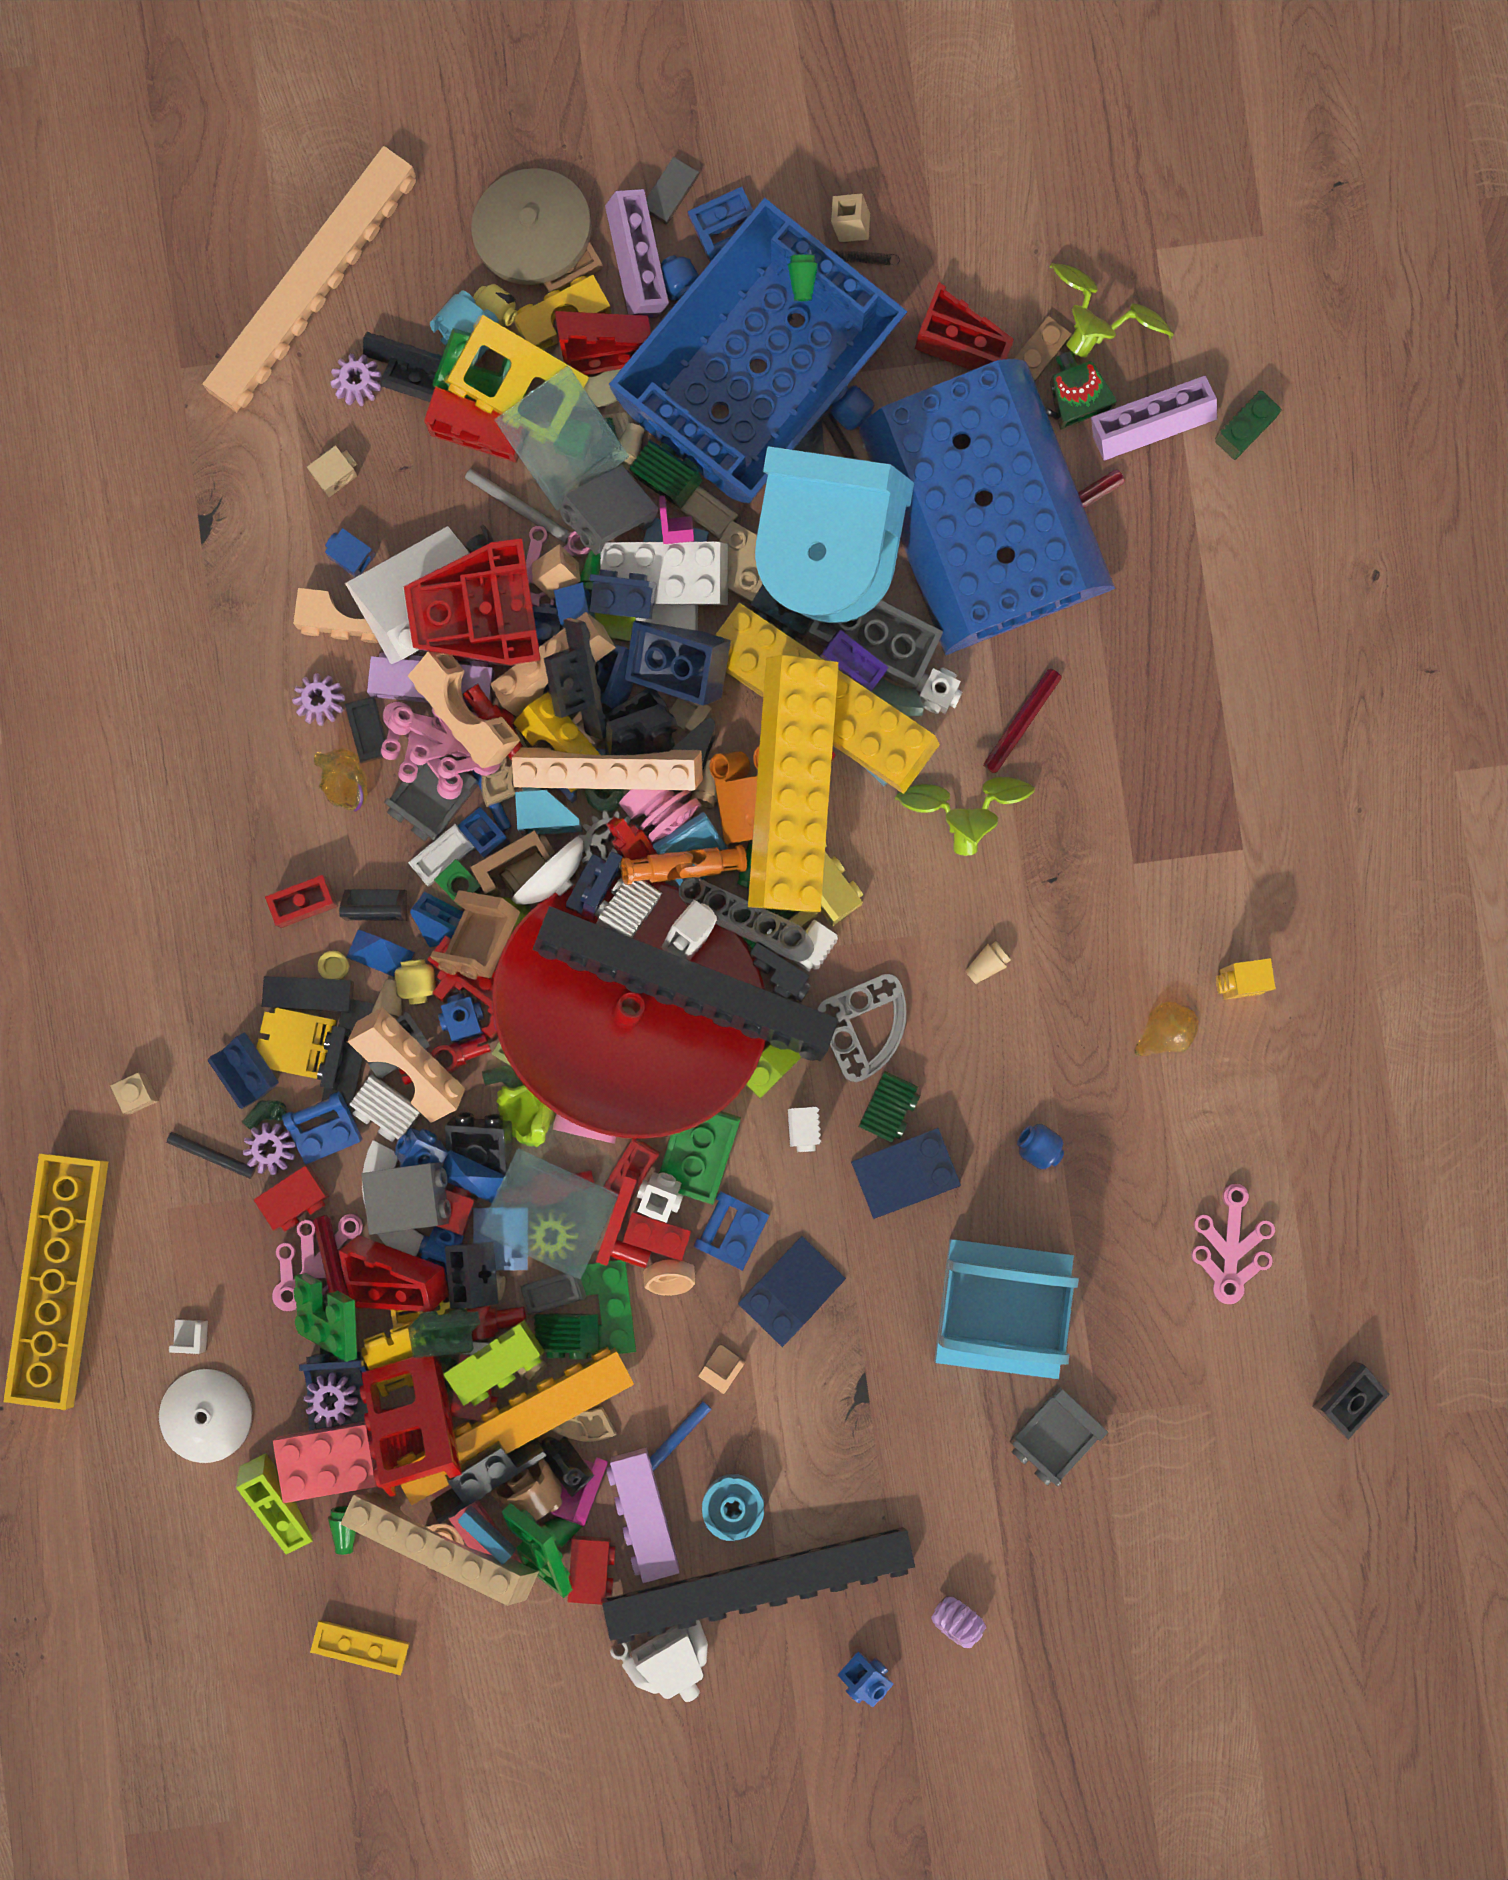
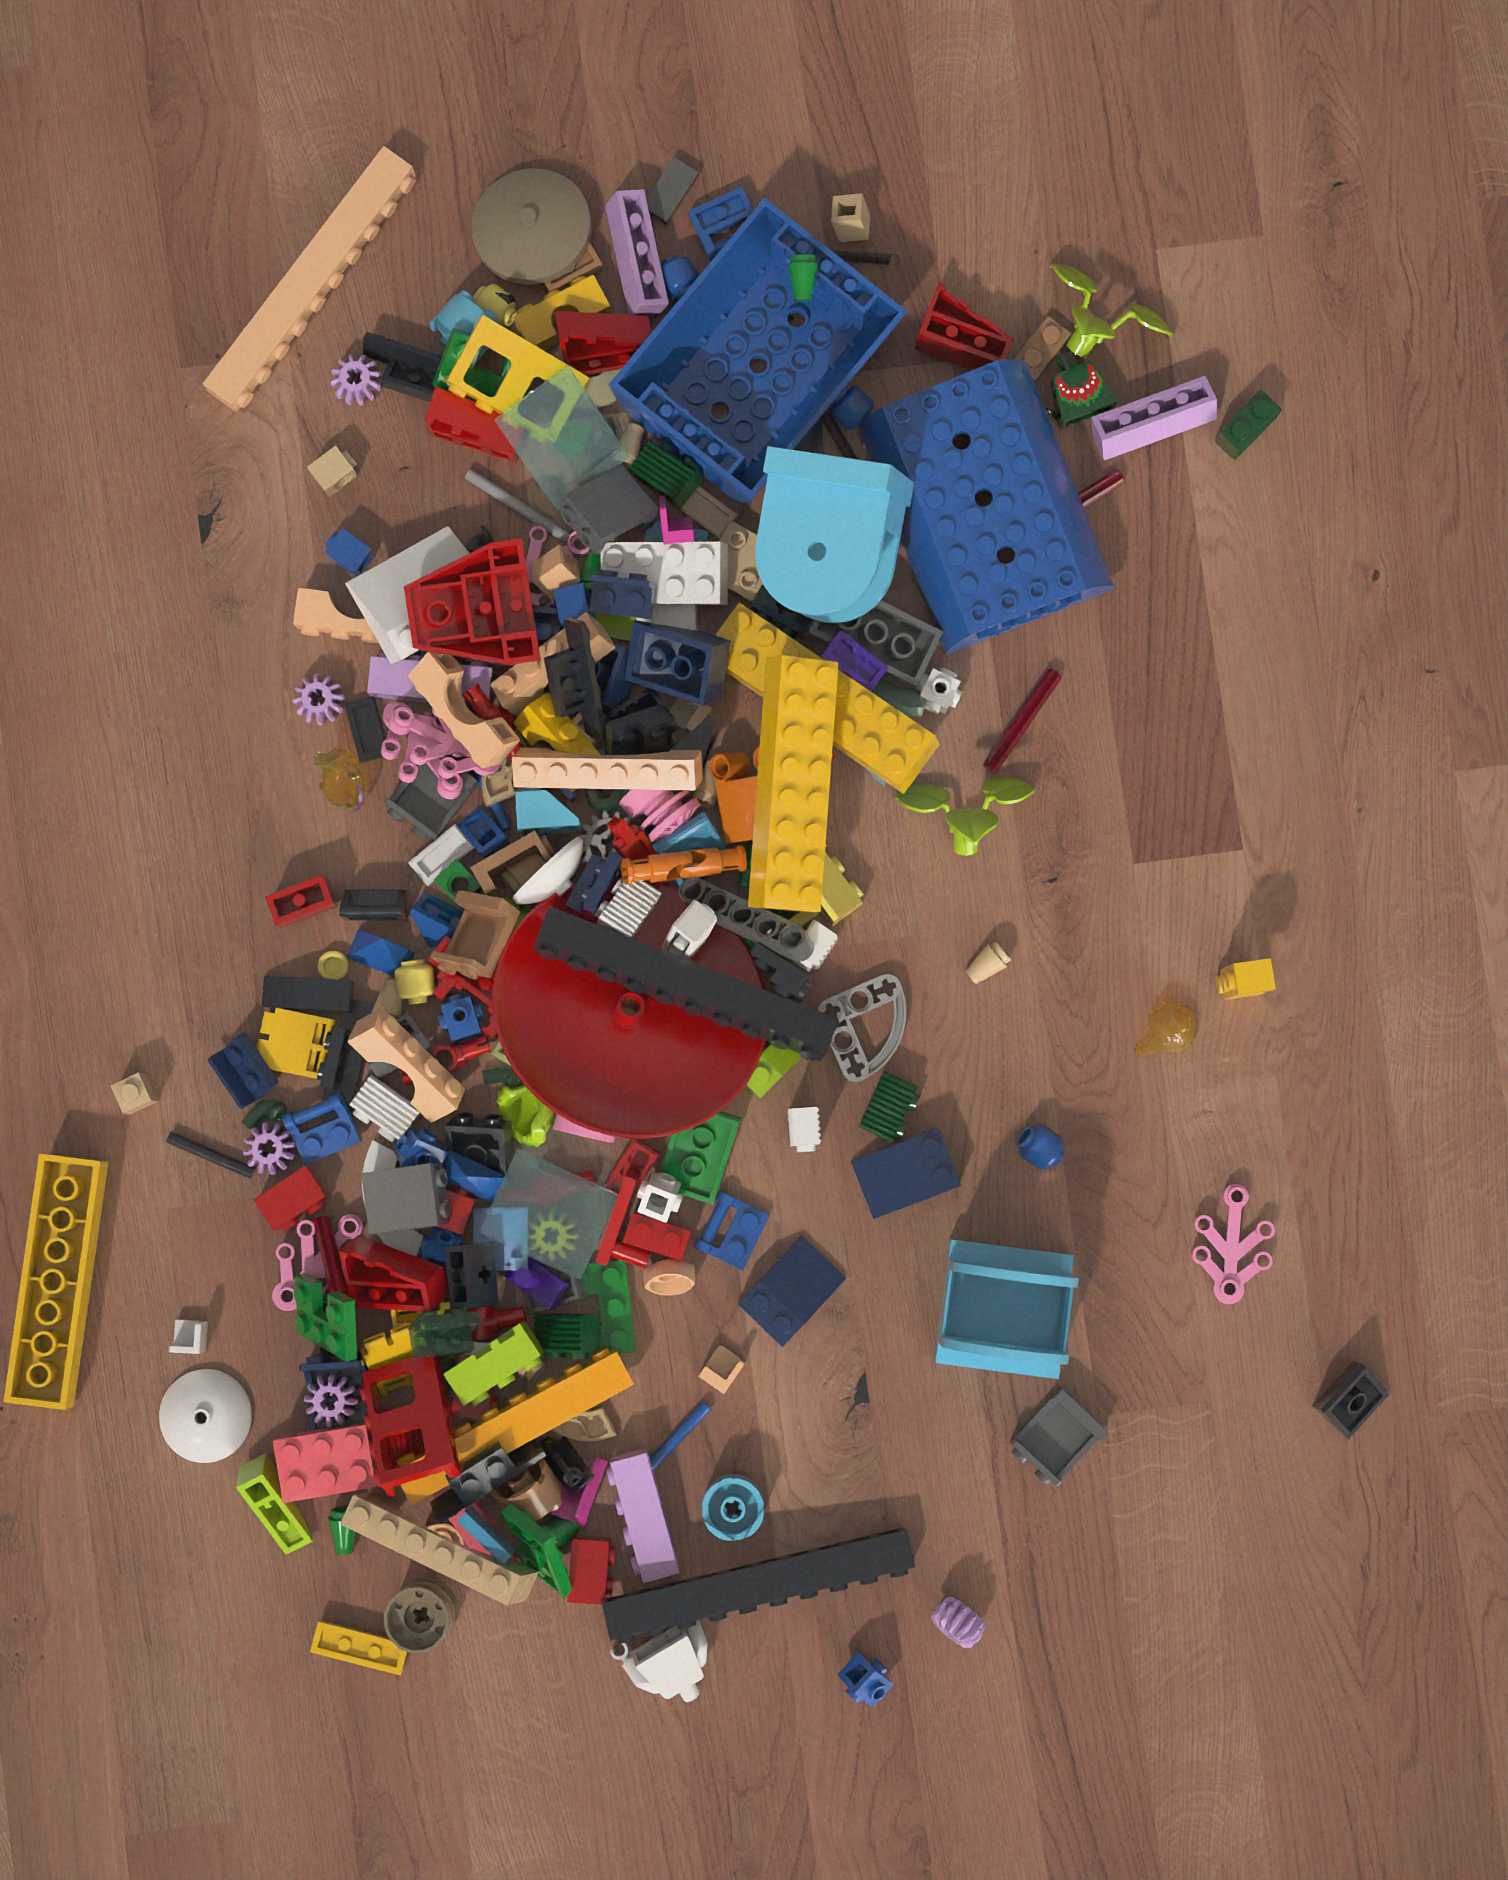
(403, 1617): none -> dark tan wheel
(539, 1283): none -> dark purple tile

